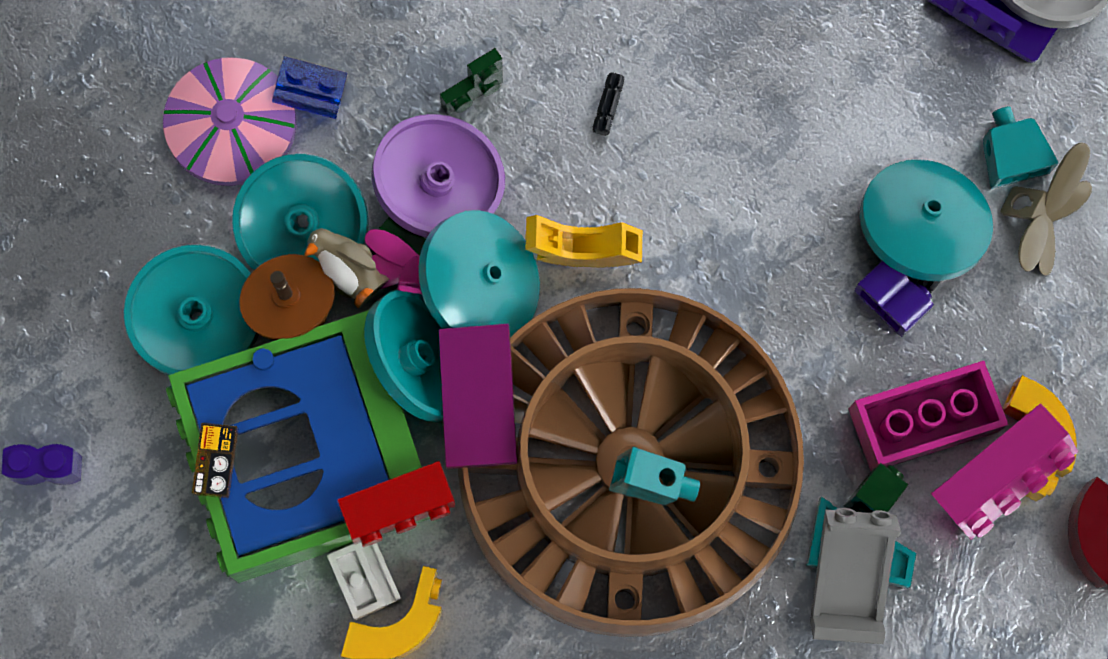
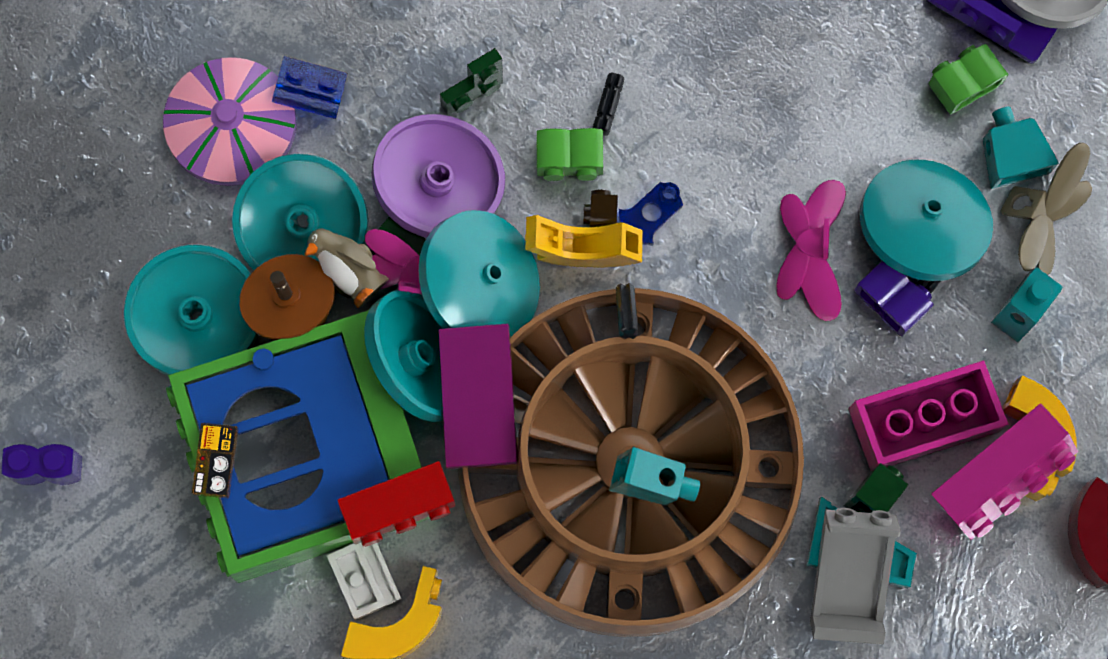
(570, 153): none -> bright green brick
(602, 209): none -> dark brown plate
(626, 311): none -> black axle
(655, 197): none -> clear blue piece
(807, 261): none -> dark pink piece
(968, 78): none -> bright green brick
(1030, 301): none -> teal torso

